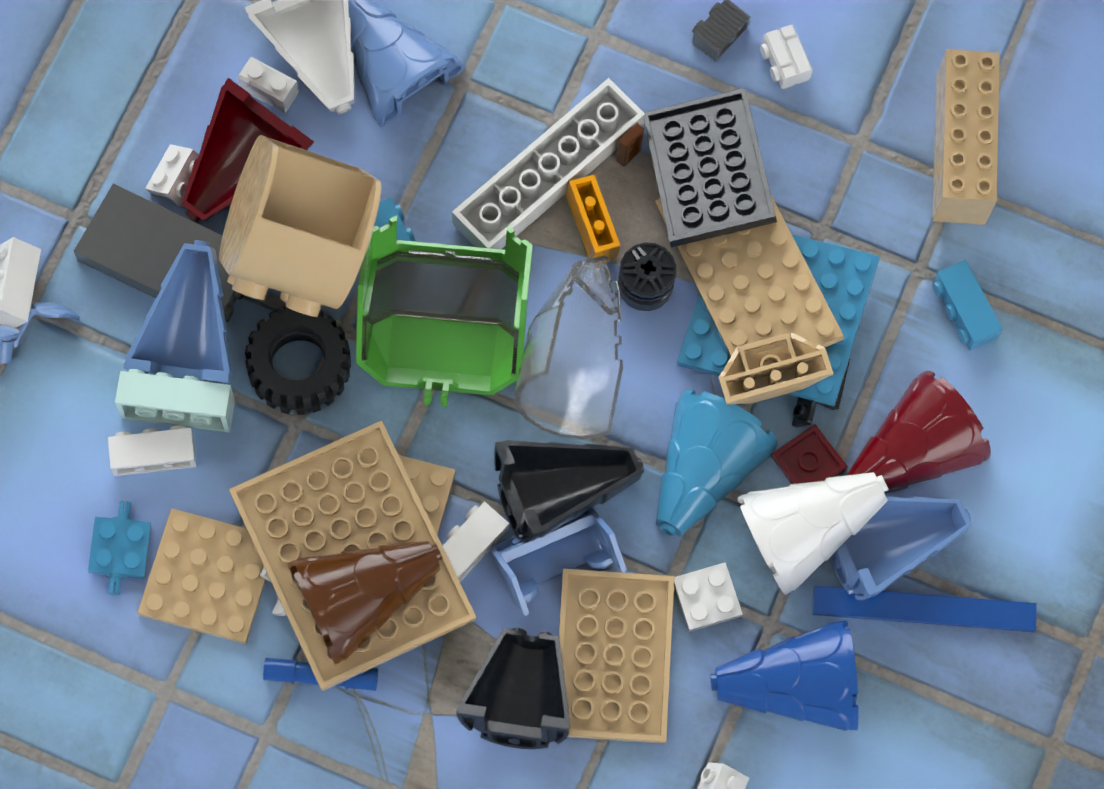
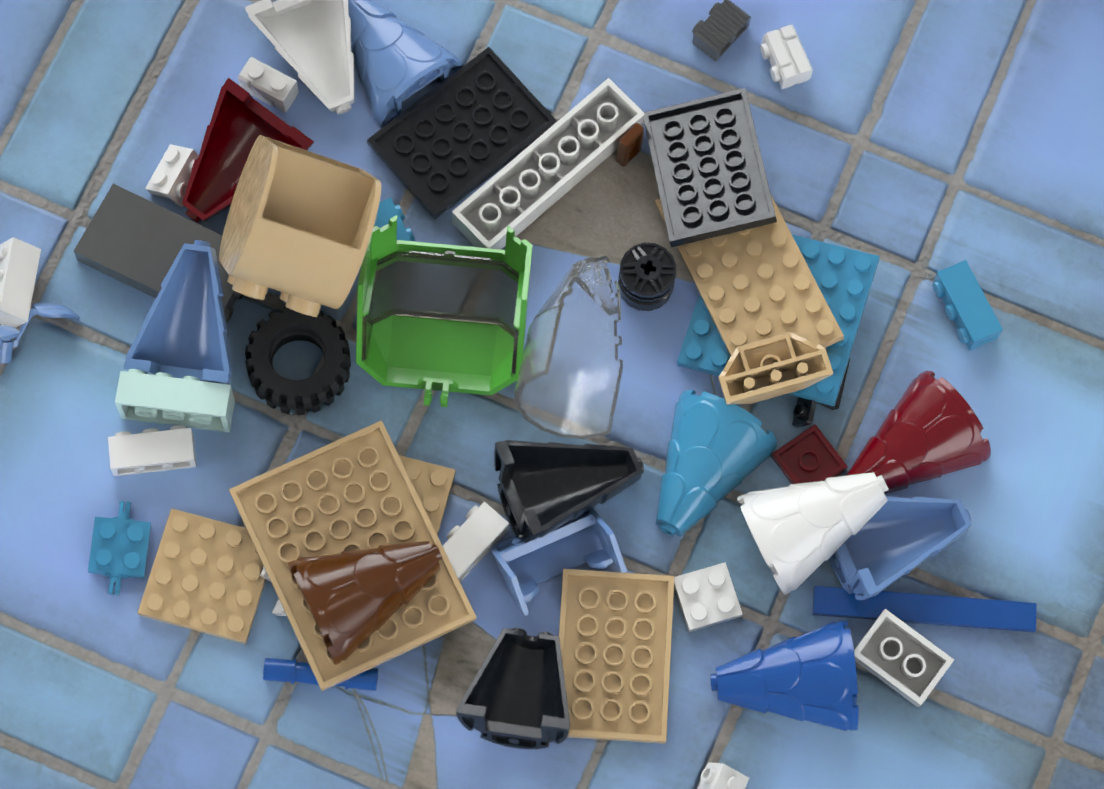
(461, 132): none -> black plate
(592, 218): light orange brick -> none
(902, 658): none -> white brick
(966, 137): tan brick -> none

